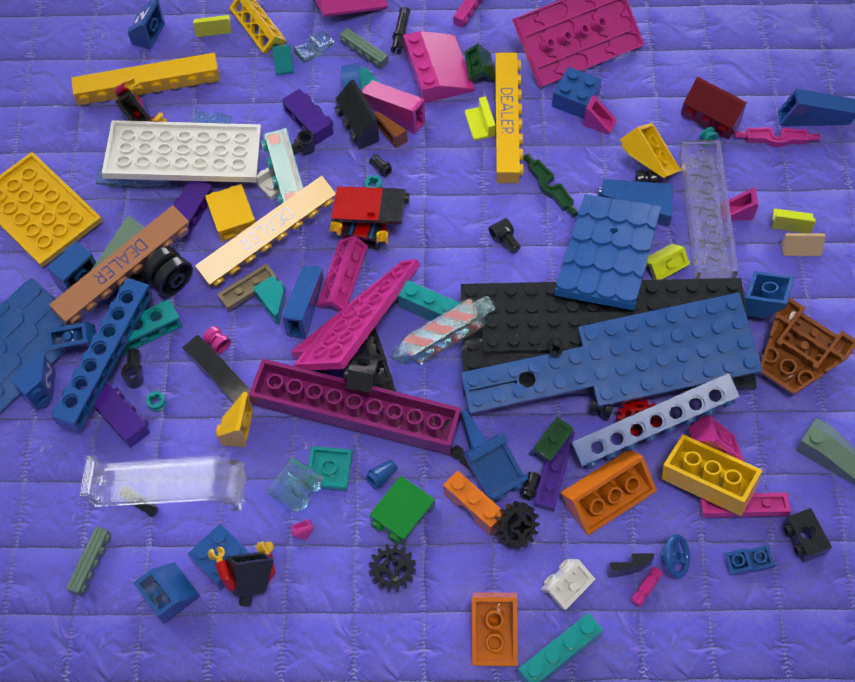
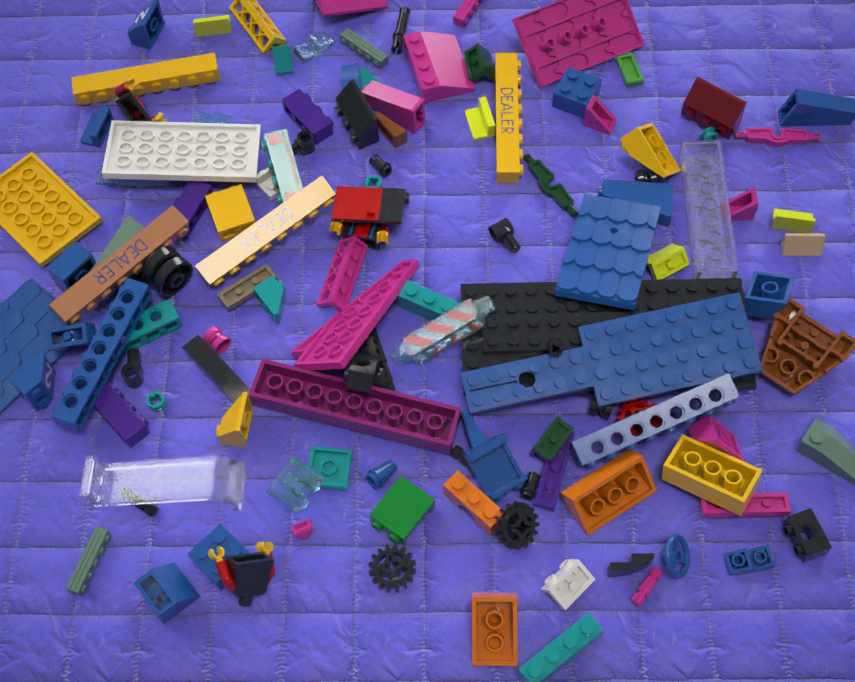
(97, 128): none -> blue panel
(302, 302): blue slope -> none
(629, 70): none -> bright green tile

